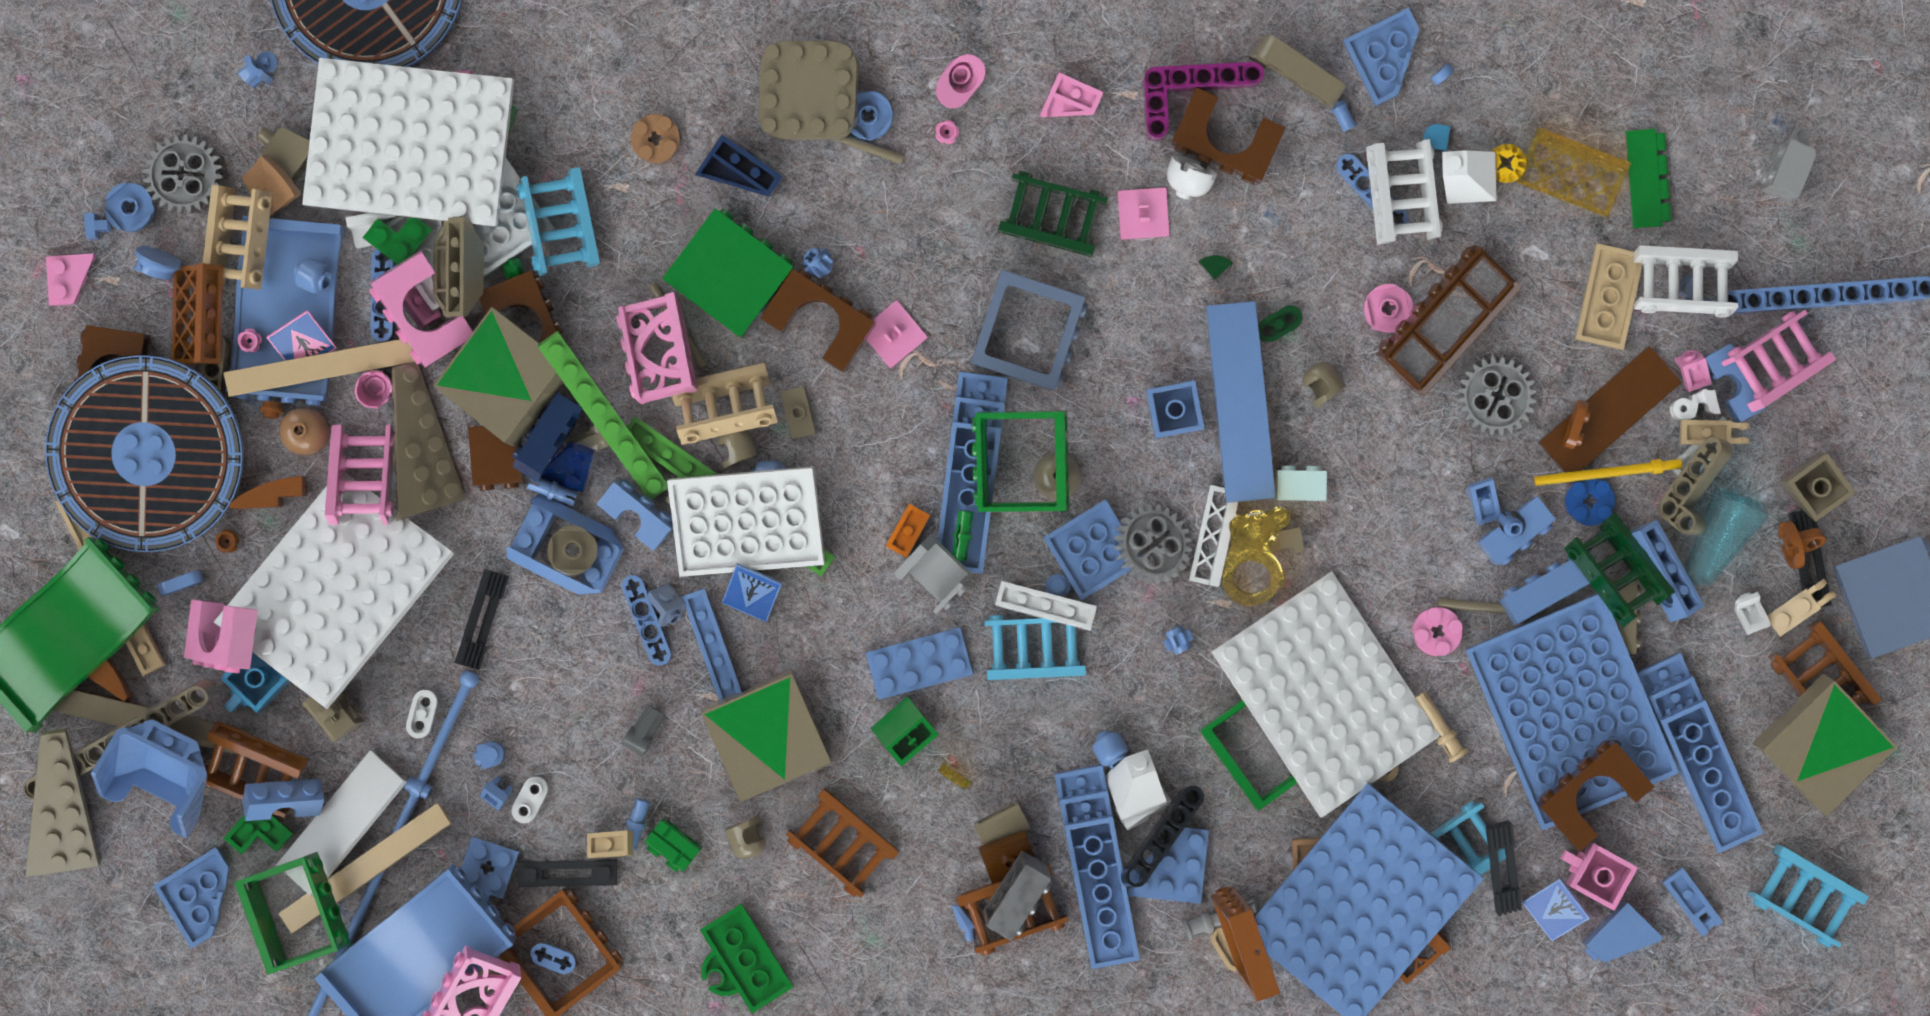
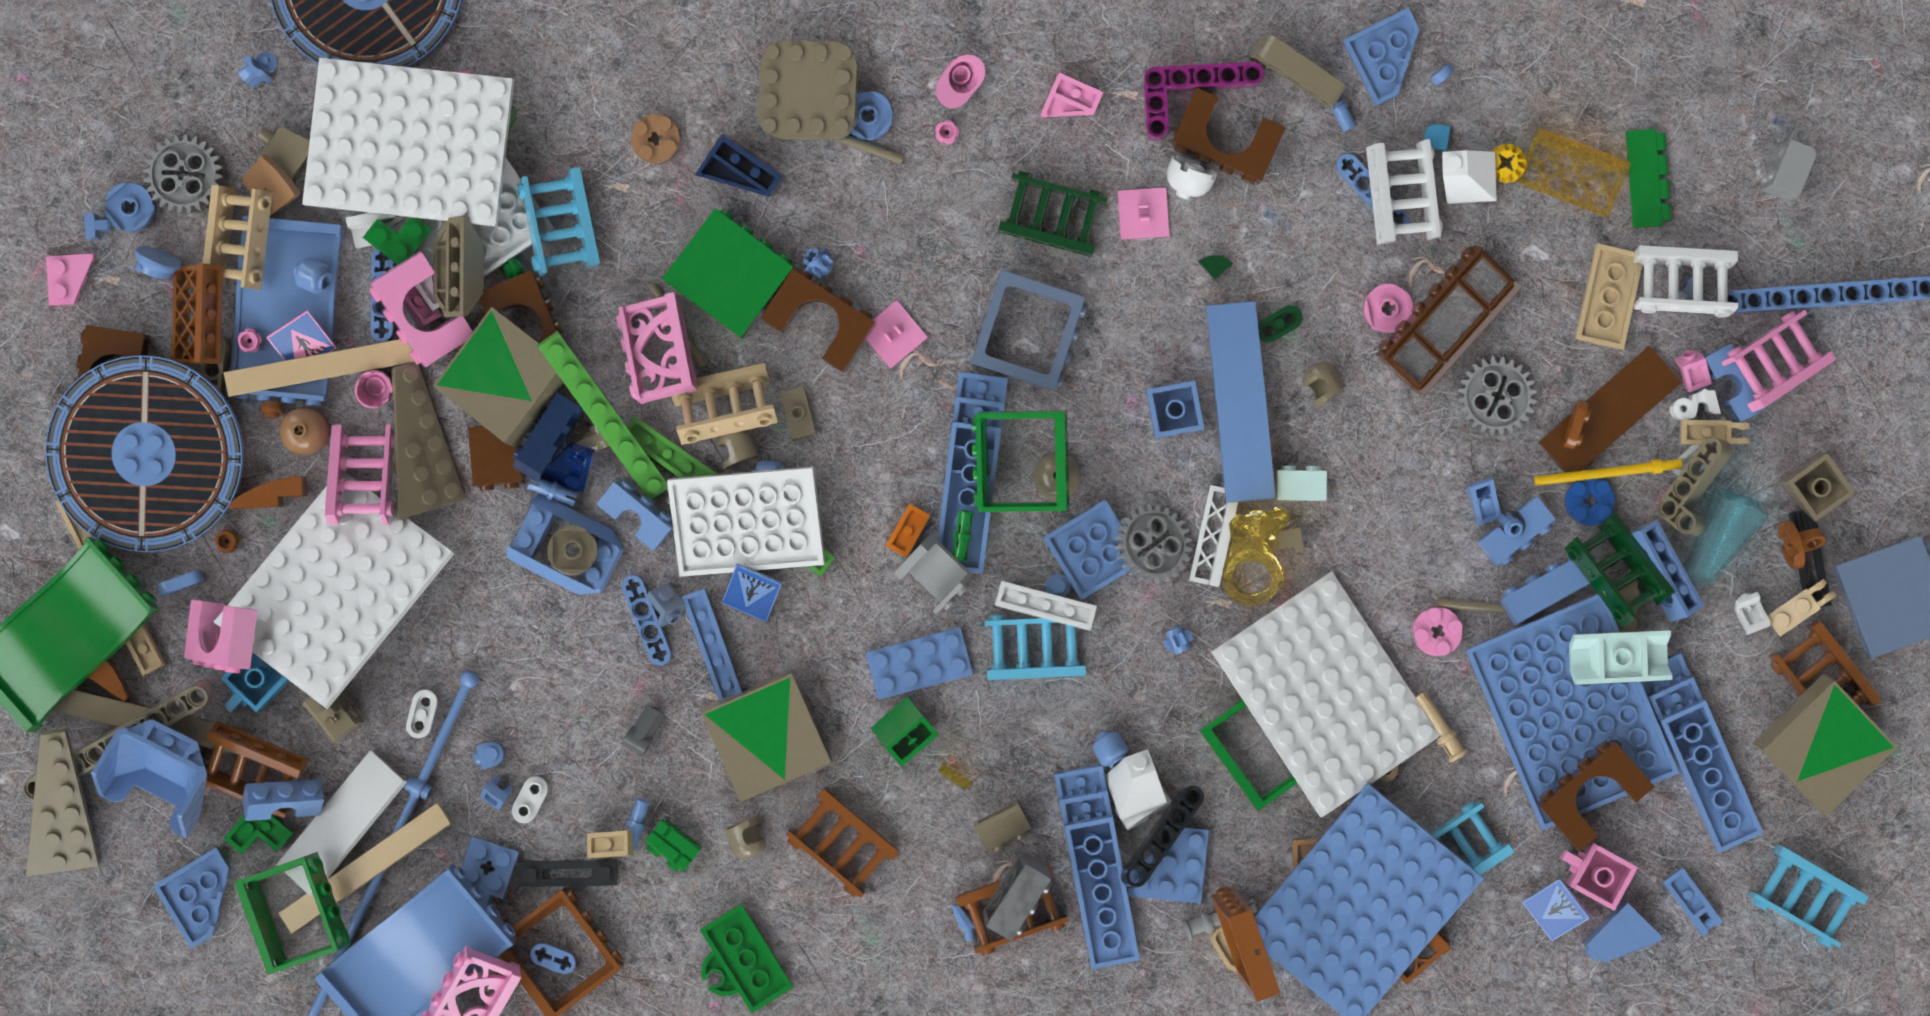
(472, 653): black container -> none
(1002, 853): reddish brown plate -> none
(1508, 898): black container -> none
(1619, 657): none -> light aqua piece

